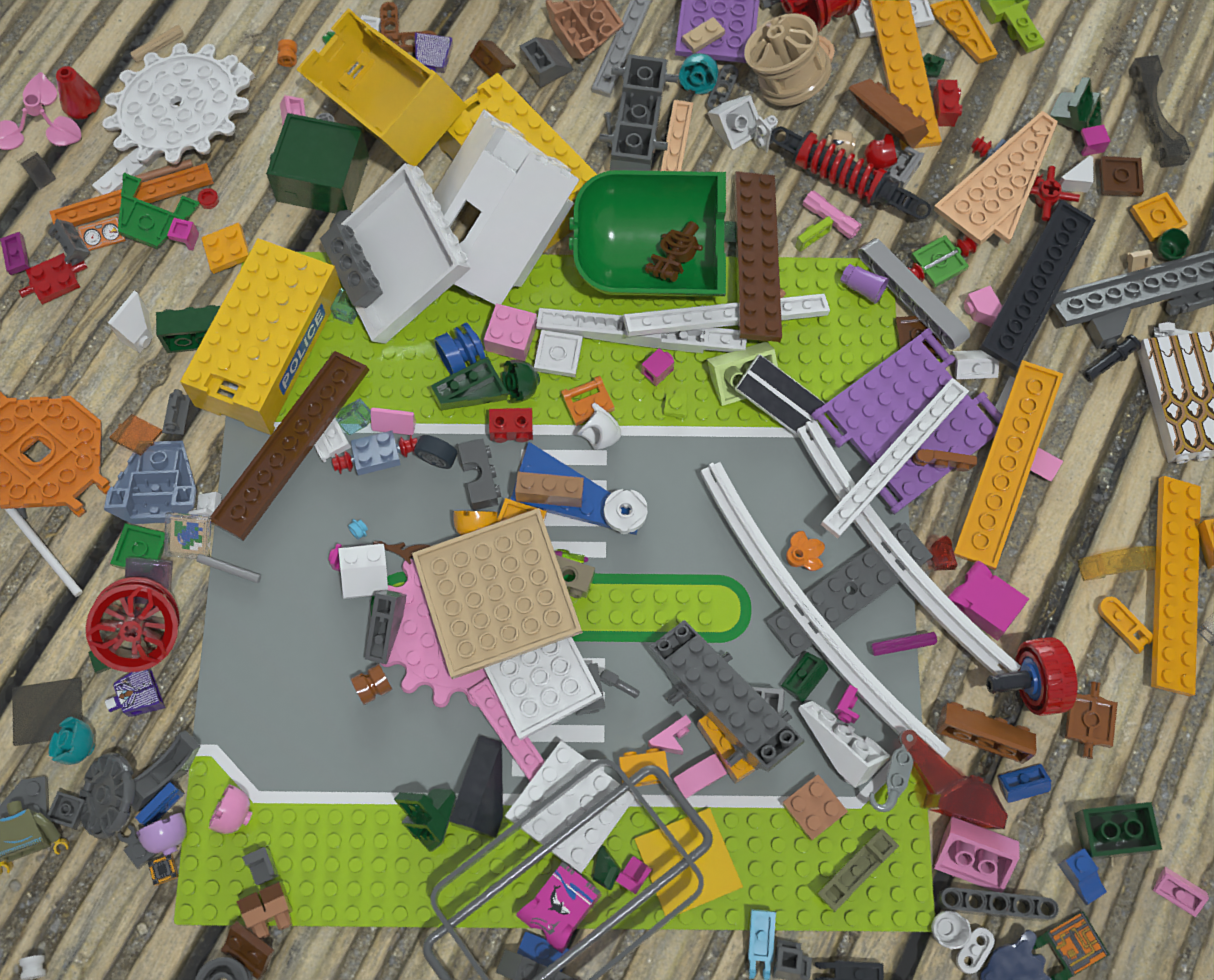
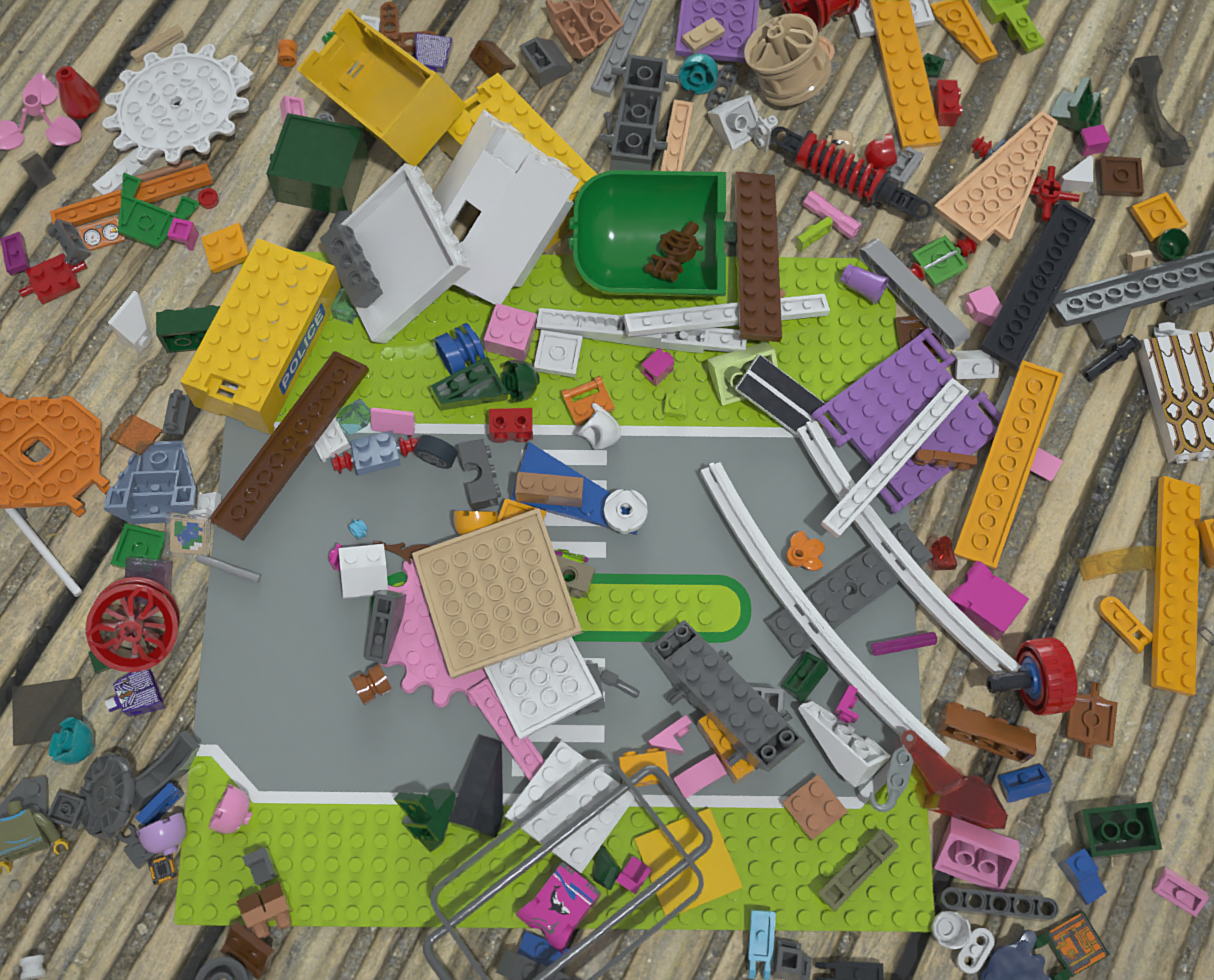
(890, 112): dark orange slope -> none

